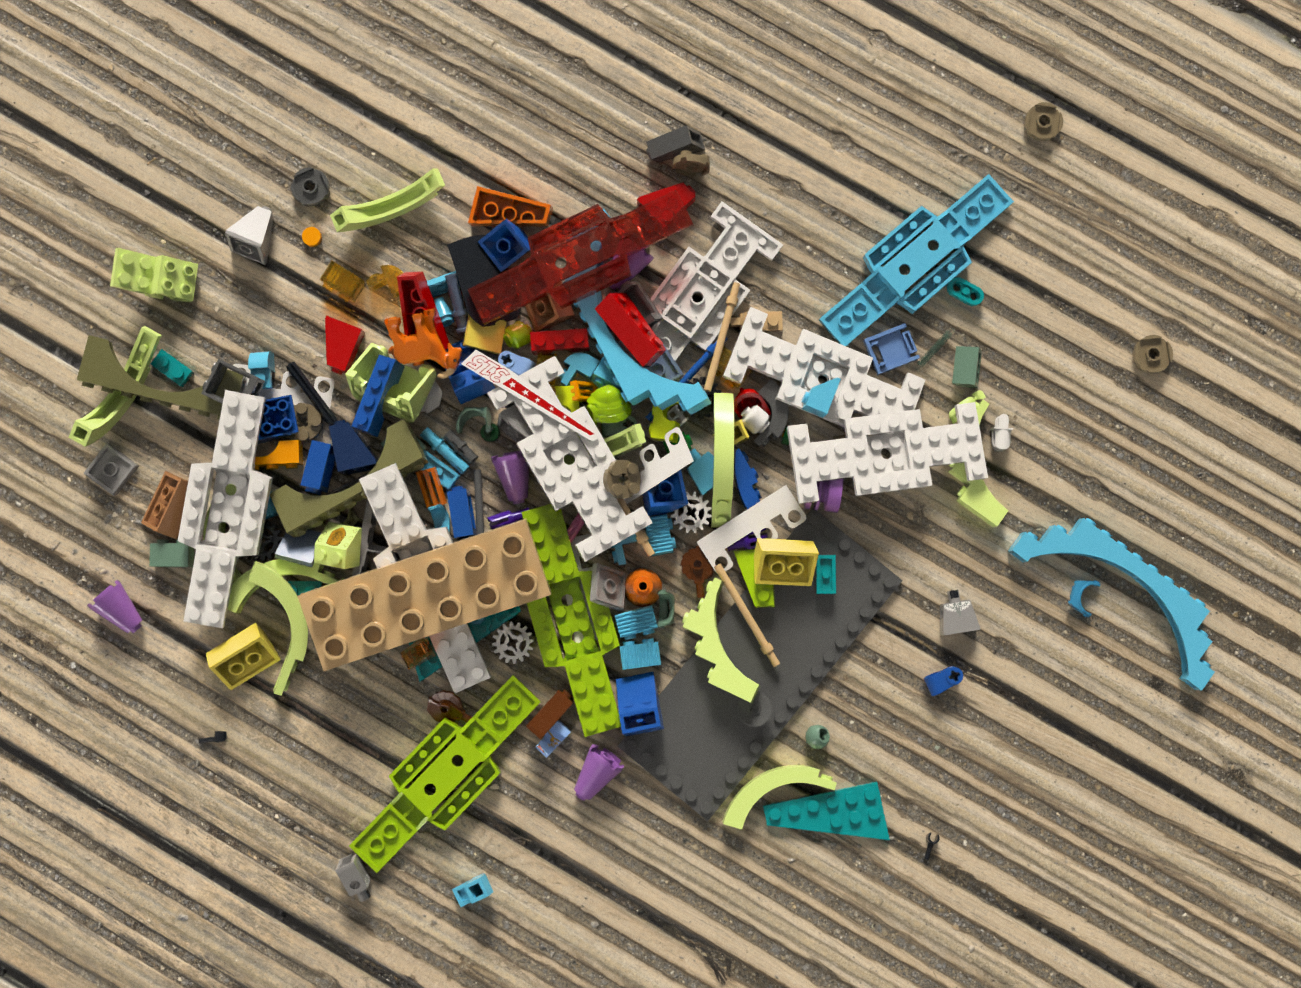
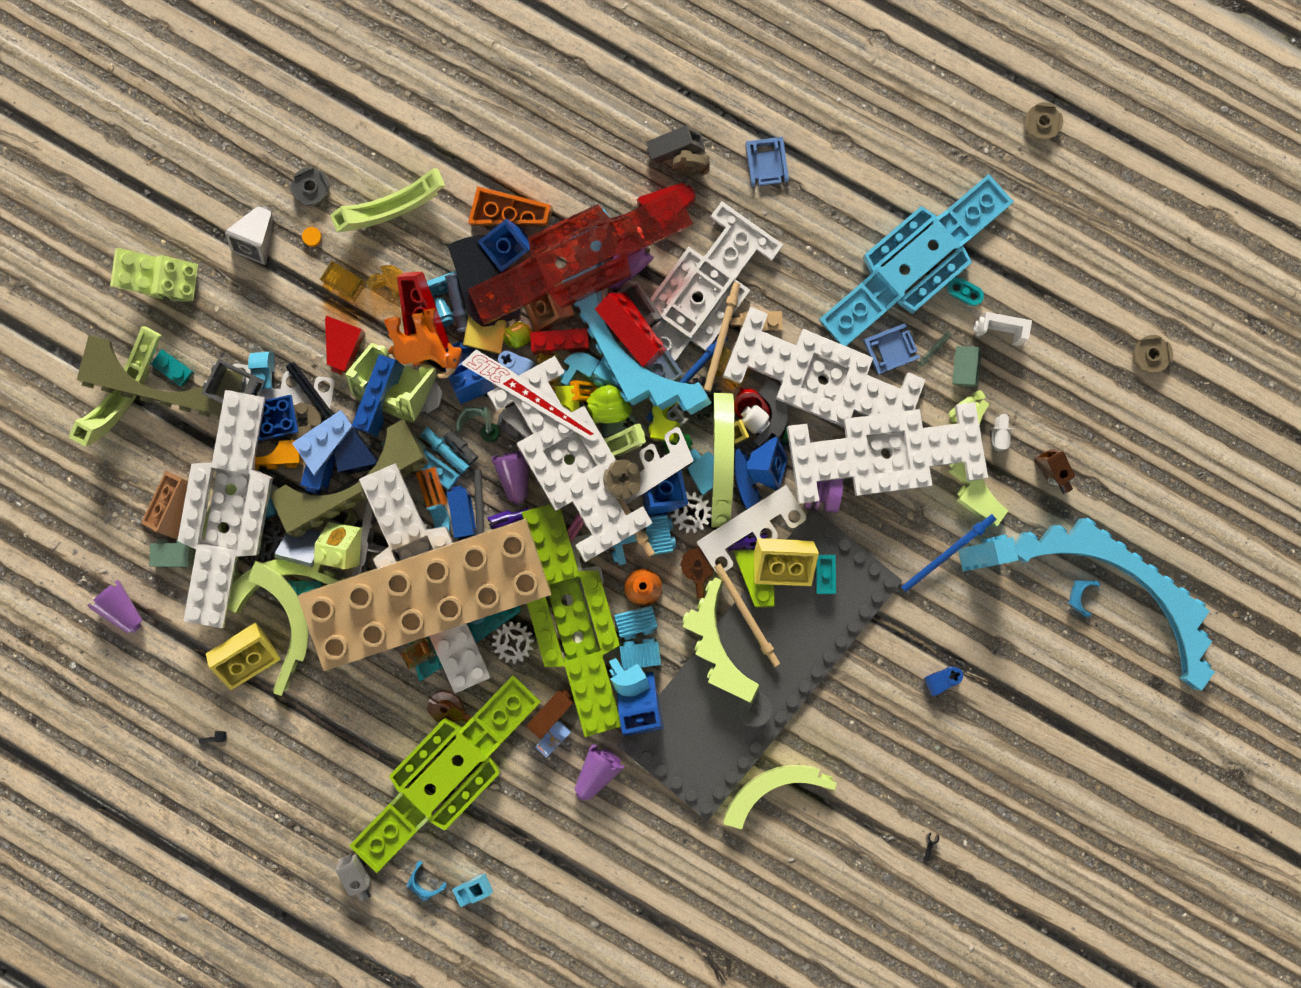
(111, 469): light grey tile -> none
(322, 440): none -> light blue wing
(420, 892): none -> dark azure helmet
(608, 587): light grey tile -> none
(628, 682): none -> medium azure brick
(663, 611): sand green helmet -> none
(767, 166): none -> medium blue container
(768, 464): none -> blue slope
(817, 736): sand green piece -> none
(820, 397): medium azure slope -> none
(841, 811): teal wing -> none
(957, 615): light grey torso -> none
(978, 529): none -> blue bar
(989, 553): none -> medium azure wedge
(1003, 323): none -> white panel
(1056, 469): none -> reddish brown torso

